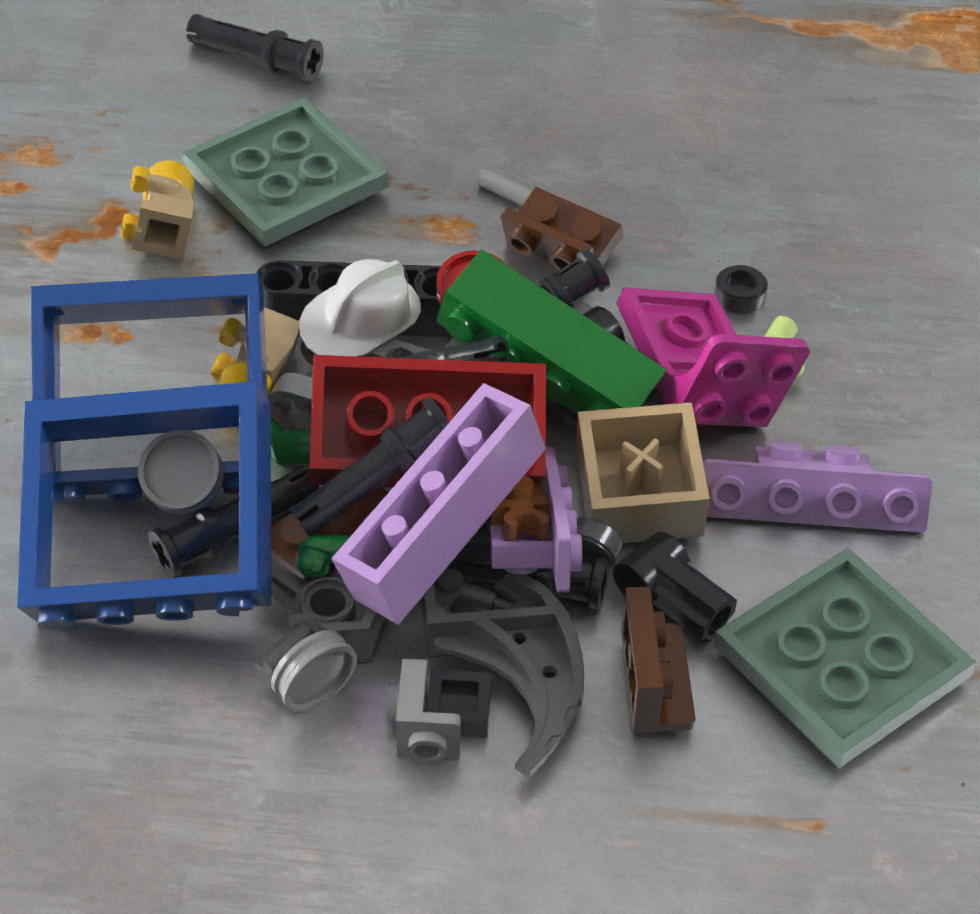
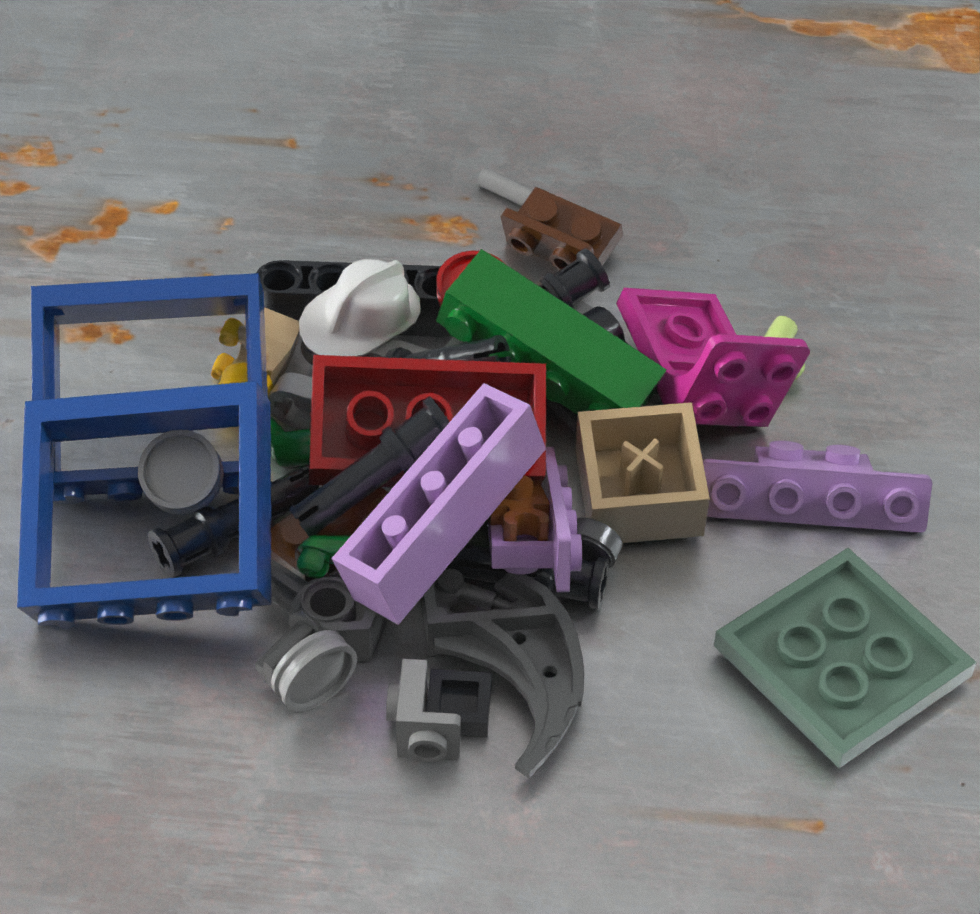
(164, 212): tan piece -> none
(272, 49): black pin -> none
(285, 171): sand green plate -> none
(655, 667): reddish brown bracket -> none
(676, 585): black piece -> none
(741, 289): black tile -> none

